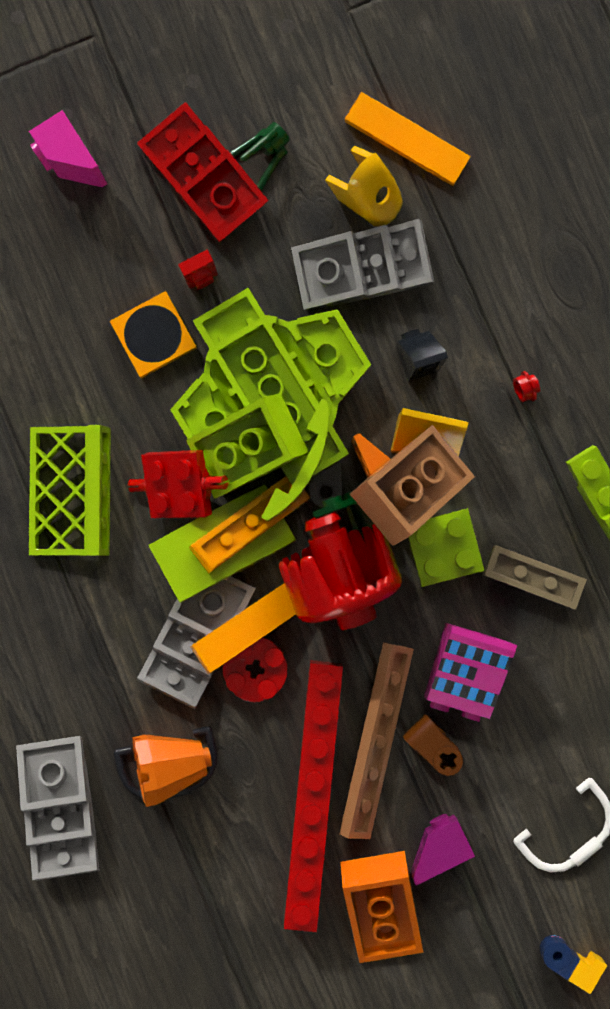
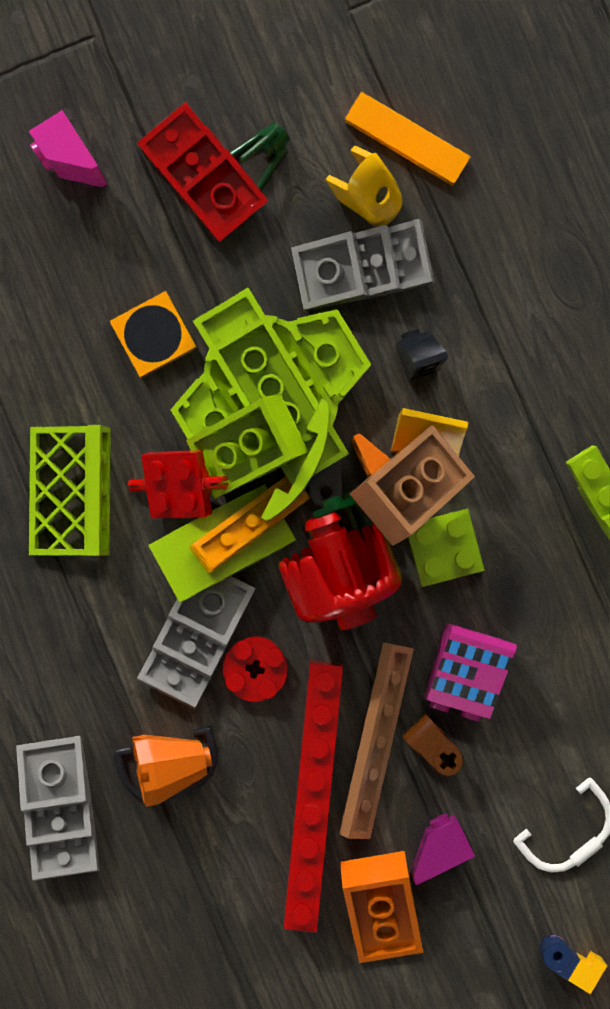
(198, 270): red plate -> none
(244, 629): light orange tile -> none
(526, 387): red plate -> none
(534, 577): dark tan plate -> none

